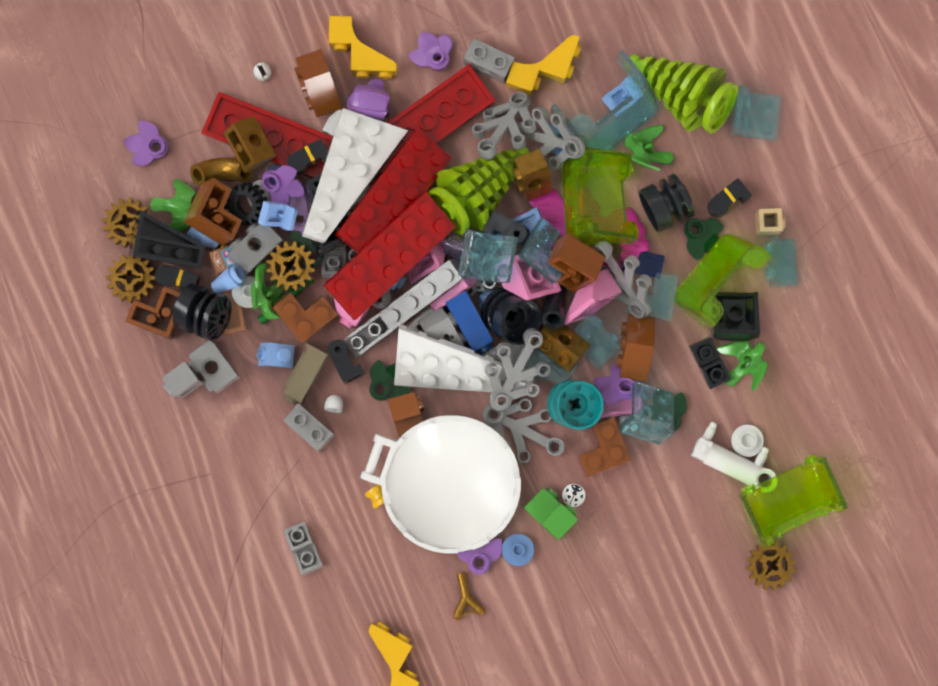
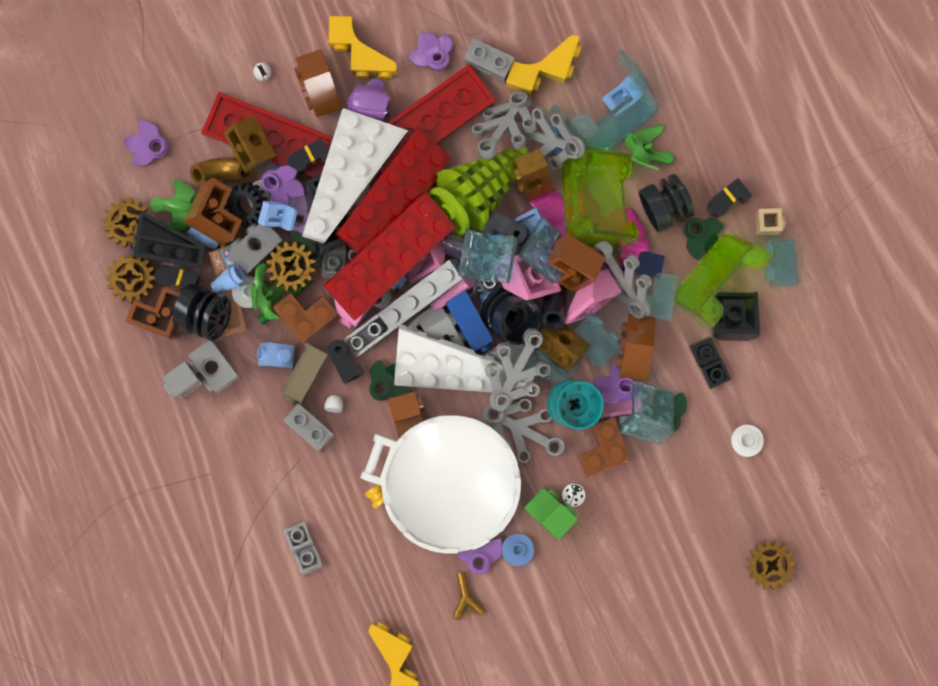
(331, 123): white piece -> none
(690, 91): lime plant -> none
(729, 462): white piece -> none
(749, 361): bright green animal -> none
(756, 115): clear light blue bracket -> none
(791, 499): clear neon green windscreen -> none

